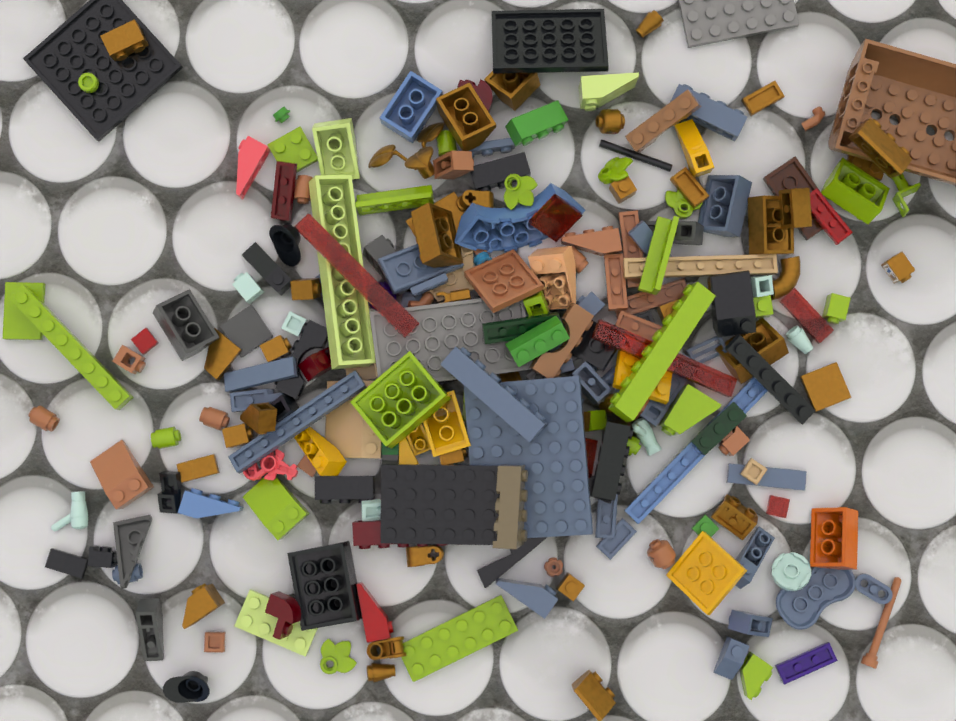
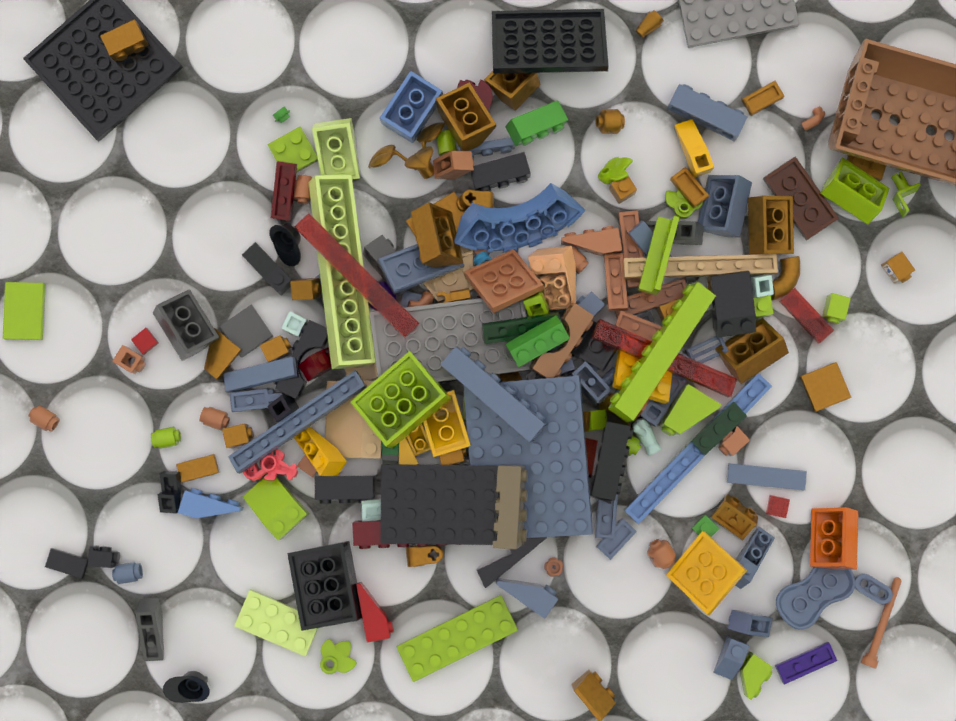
(70, 347): lime brick -> none
(78, 514): light aqua piece -> none
(88, 82): lime tile -> none
(121, 475): nougat slope -> none
(129, 541): dark grey wing -> none
(201, 603): pearl gold slope -> none
(214, 642): nougat tile -> none
(247, 287): light aqua brick -> none
(250, 160): coral slope -> none
(260, 417): pearl gold slope -> none
(287, 612): dark red brick -> none
(378, 672): pearl gold cone -> none
(389, 648): pearl gold piece -> none
(394, 200): lime fence -> none
(429, 285): sand blue tile -> none
(521, 193): lime plate -> none
(555, 217): clear red tile -> none
(570, 586): pearl gold brick -> none
(601, 89): yellowish green slope -> none
(635, 155): black bar -> none
(661, 121): medium nougat arch -> none
(753, 471): tan tile -> none
(770, 379): black plate -> none
(791, 571): light aqua tile -> none
(795, 208): pearl gold brick -> none
(799, 339): light aqua cone -> none
(828, 218): red tile -> none
(881, 148): pearl gold slope -> none

